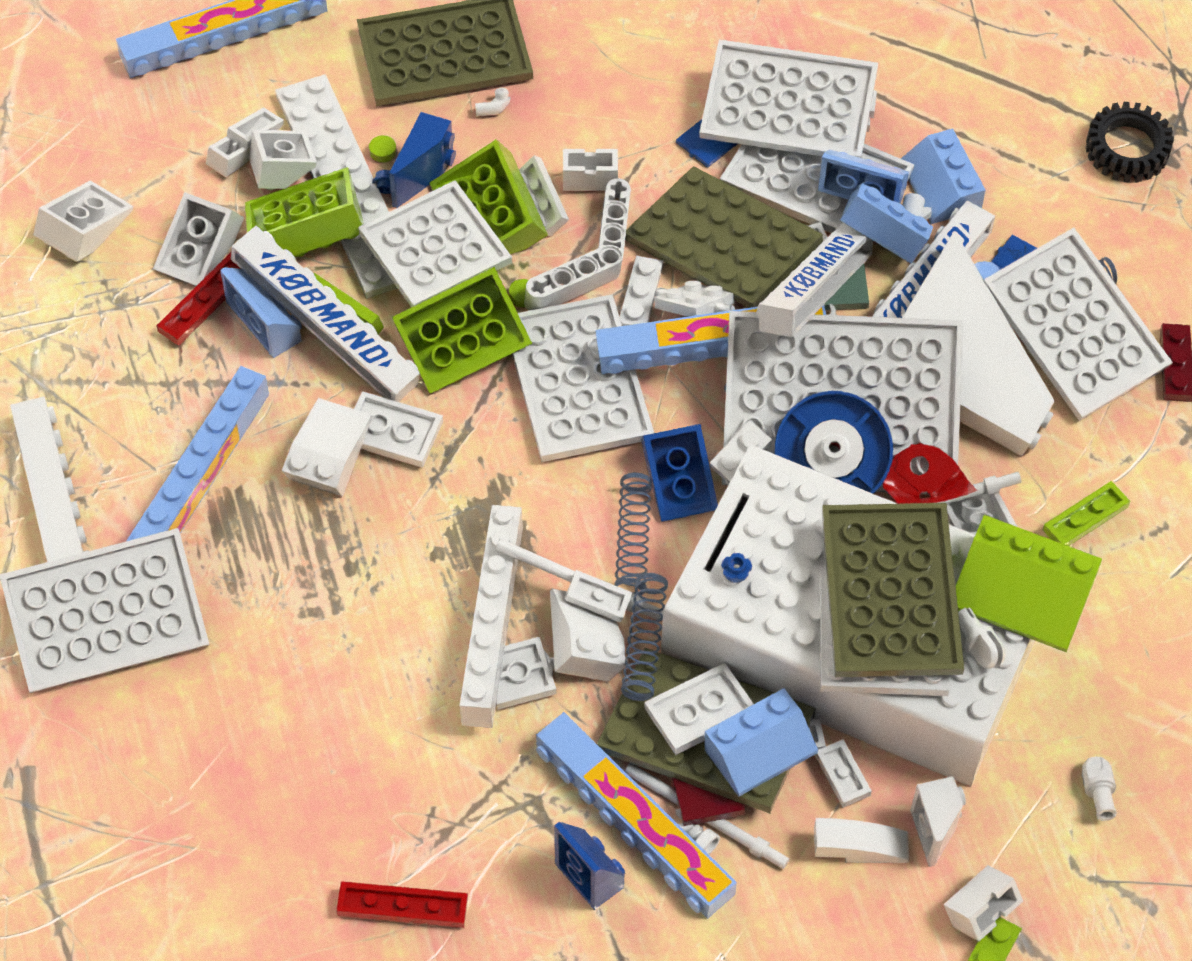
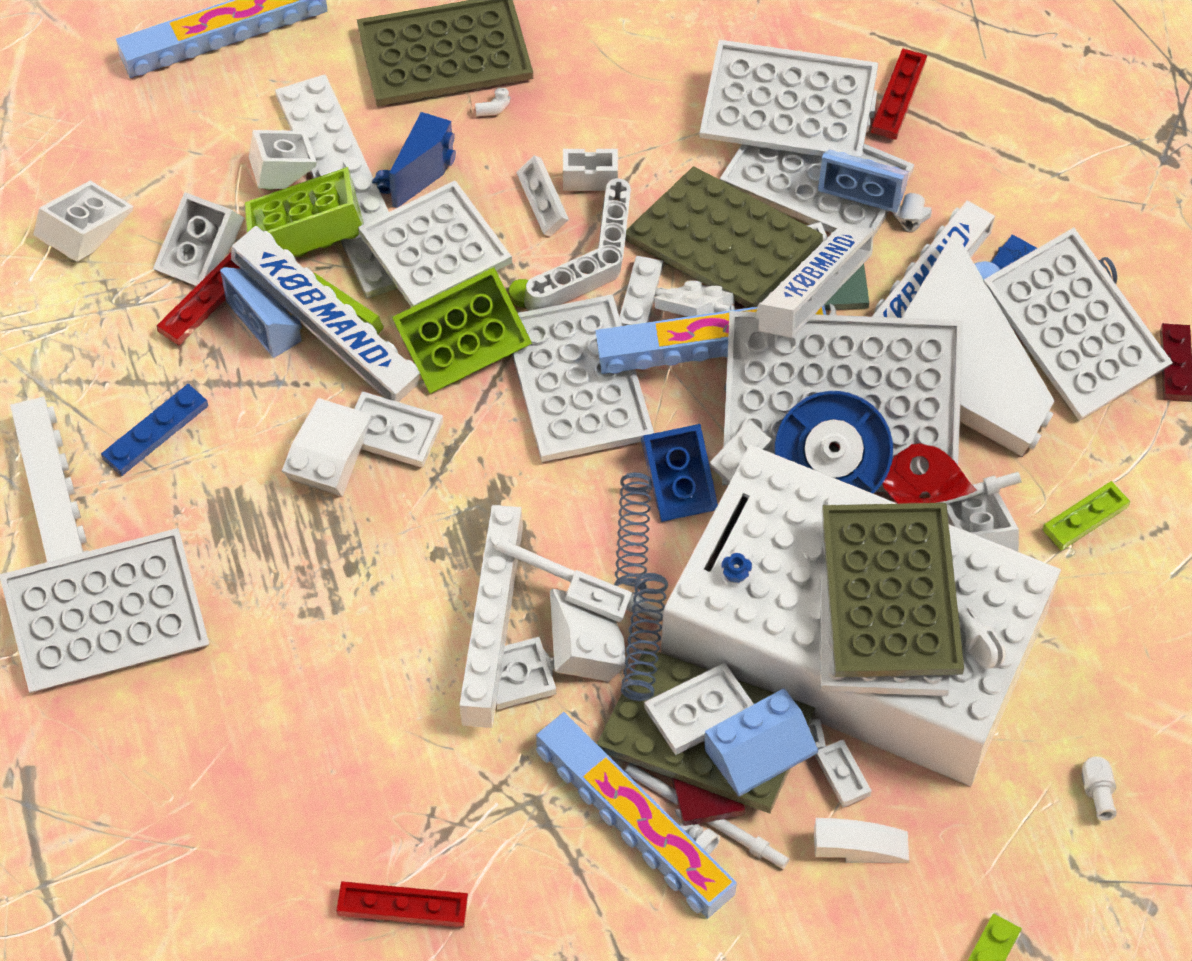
(154, 429): none -> blue plate
(205, 455): light blue brick -> none
(233, 150): white slope -> none
(382, 148): lime tile -> none
(499, 194): lime slope -> none
(586, 864): blue slope -> none
(704, 150): blue piece -> none
(886, 222): light blue slope -> none
(899, 94): none -> red plate
(936, 815): white slope -> none
(944, 175): light blue slope -> none
(982, 902): white brick -> none
(1026, 582): lime slope -> none
(1129, 117): black tyre -> none

